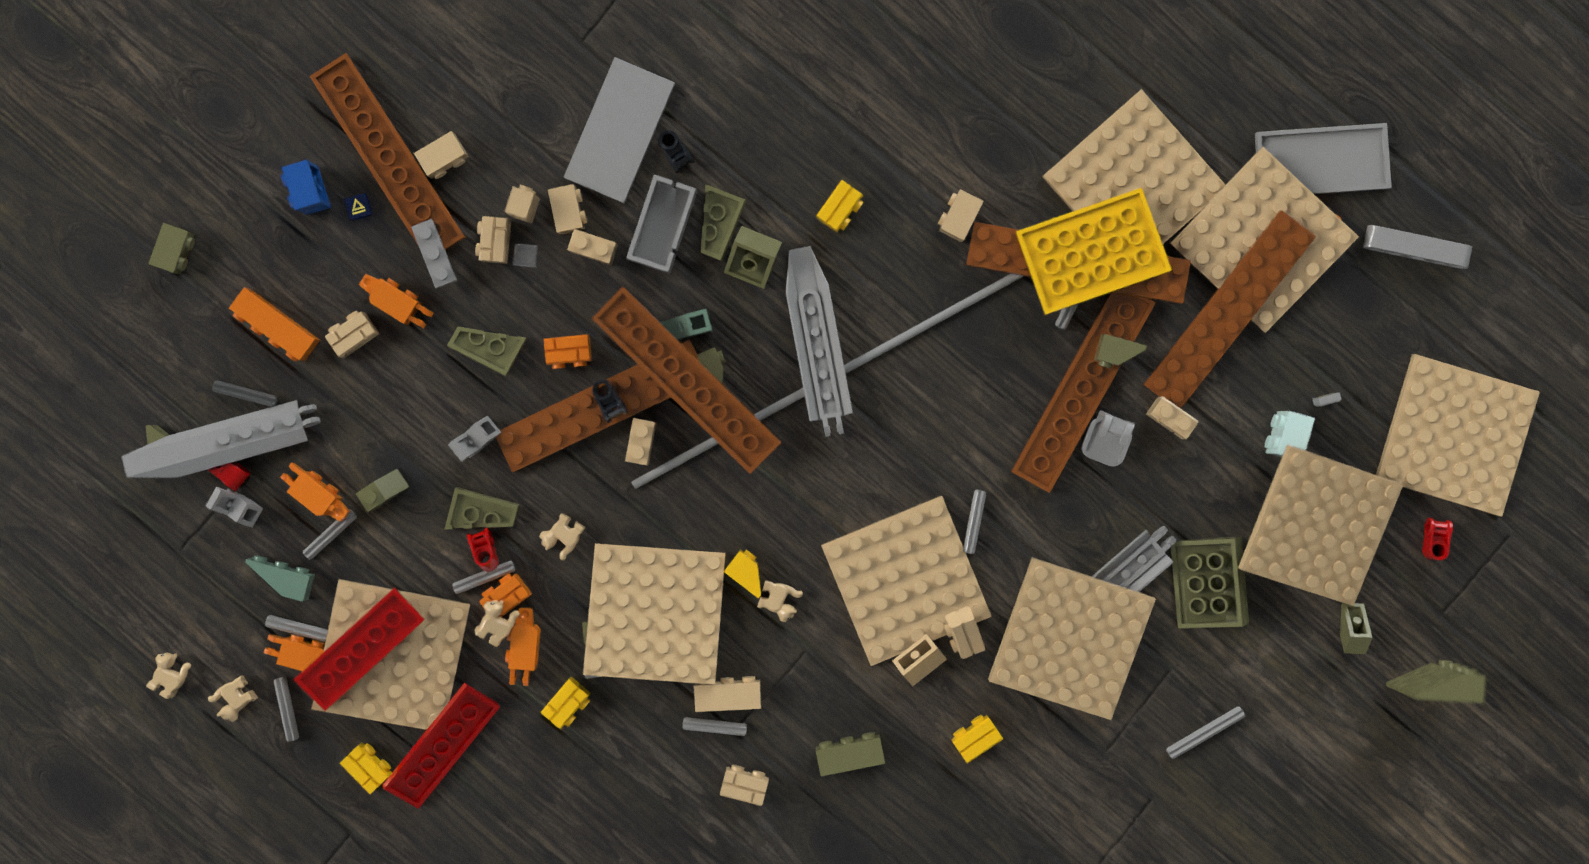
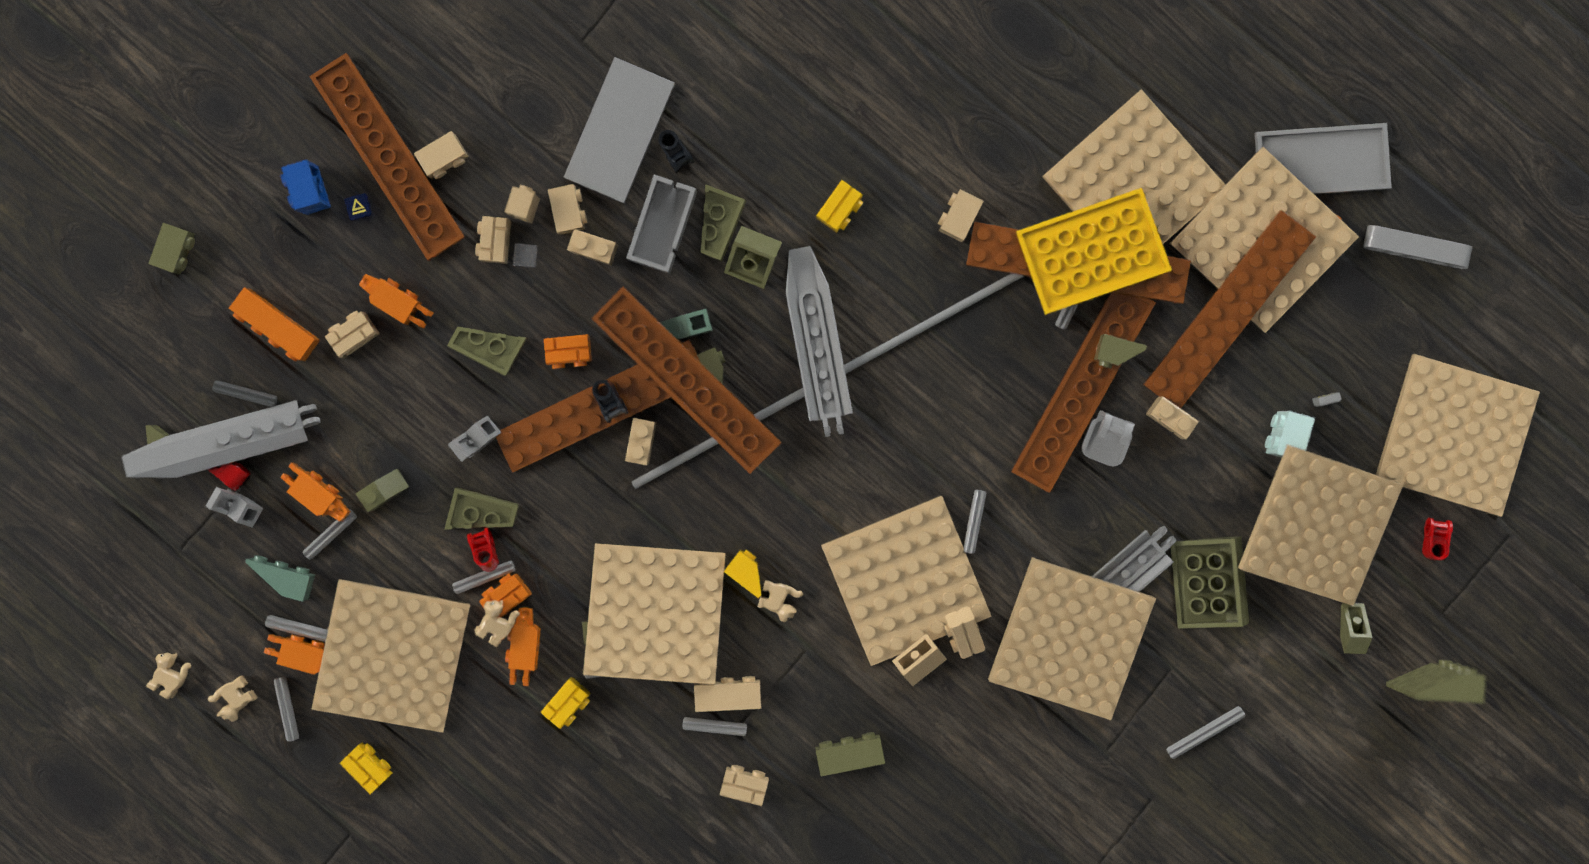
(359, 649): red plate -> none
(434, 253): light grey plate -> none
(441, 745): red plate -> none
(564, 533): tan animal -> none
(976, 738): yellow brick -> none

